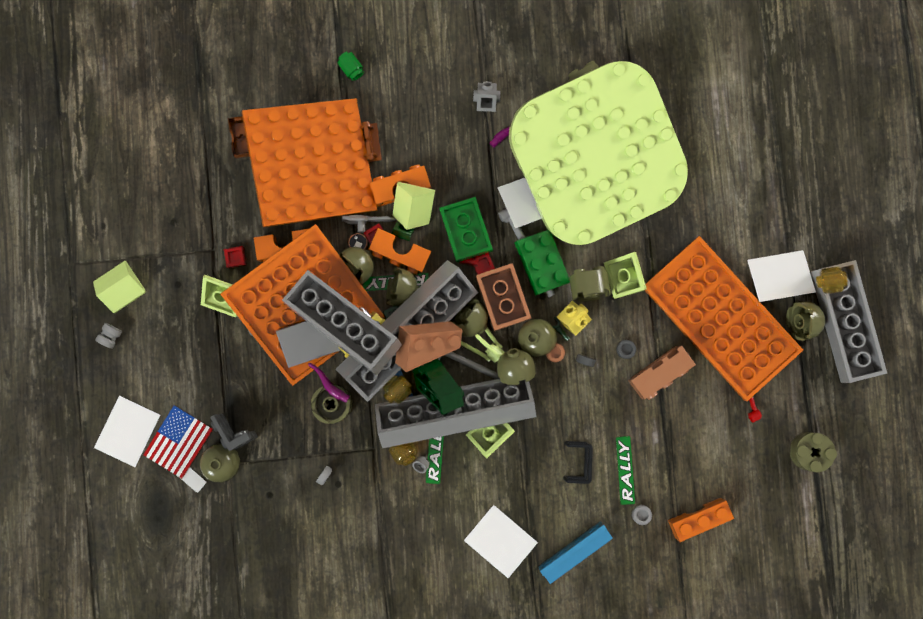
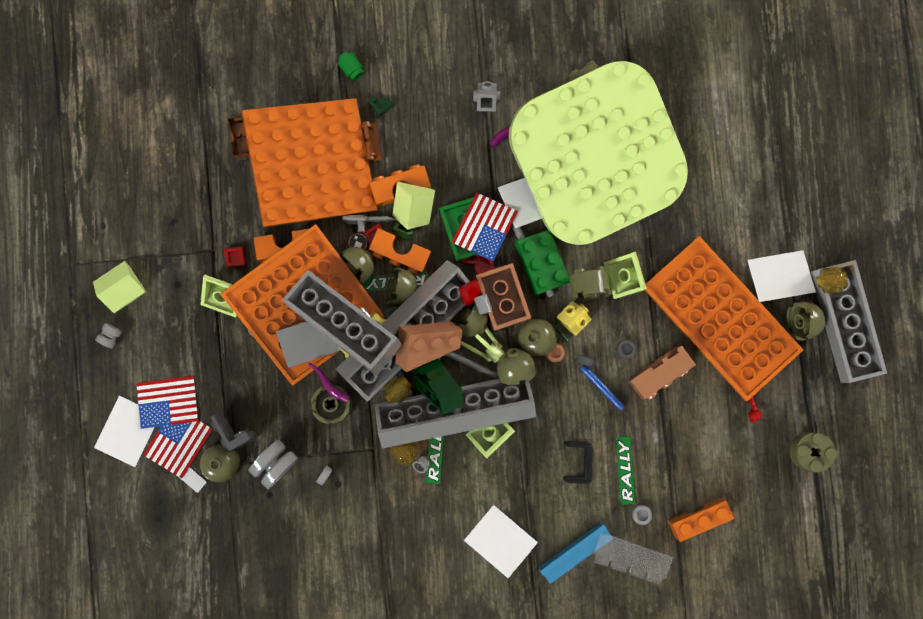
(167, 402): none -> sticker
(271, 462): none -> light grey wheel
(380, 105): none -> dark green tile
(469, 292): none -> red tile
(483, 304): none -> light grey hinge
(484, 227): none -> sticker
(602, 387): none -> blue bar
(631, 555): none -> clear windscreen

